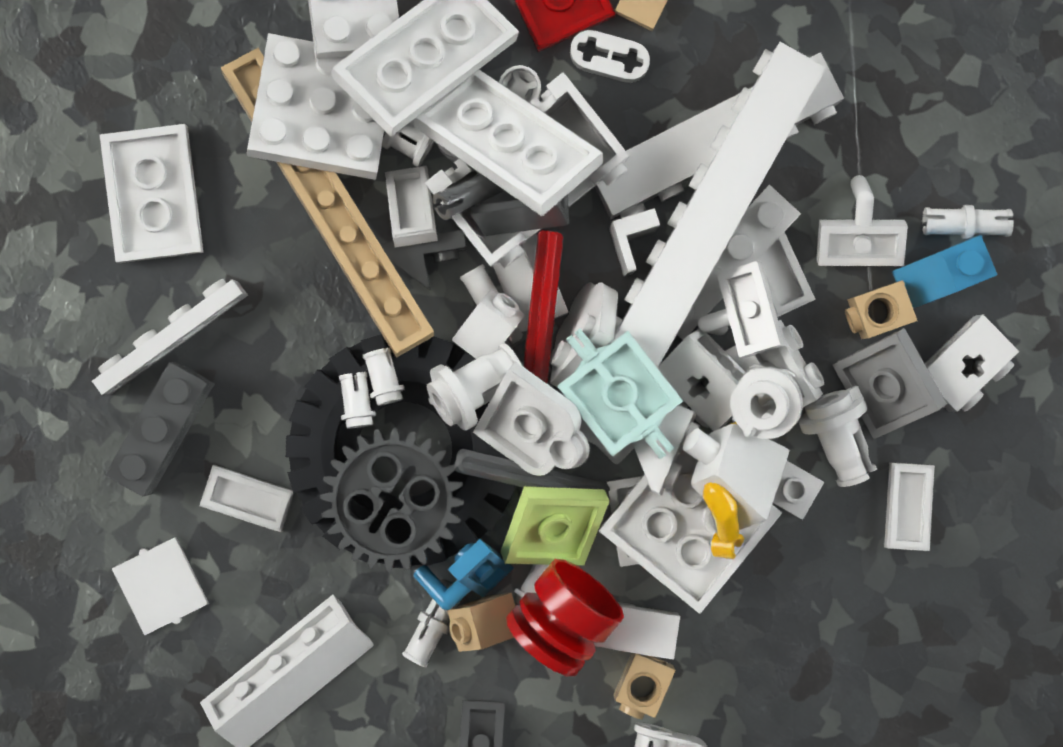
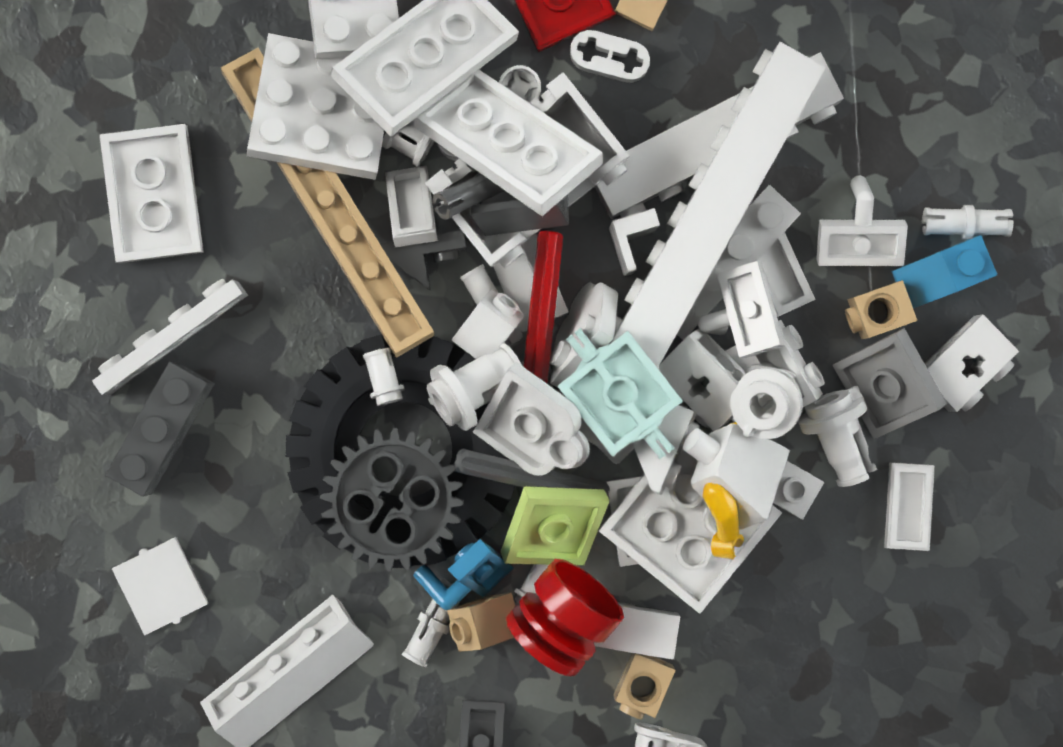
(247, 498): white tile -> none
(357, 402): white pin -> none

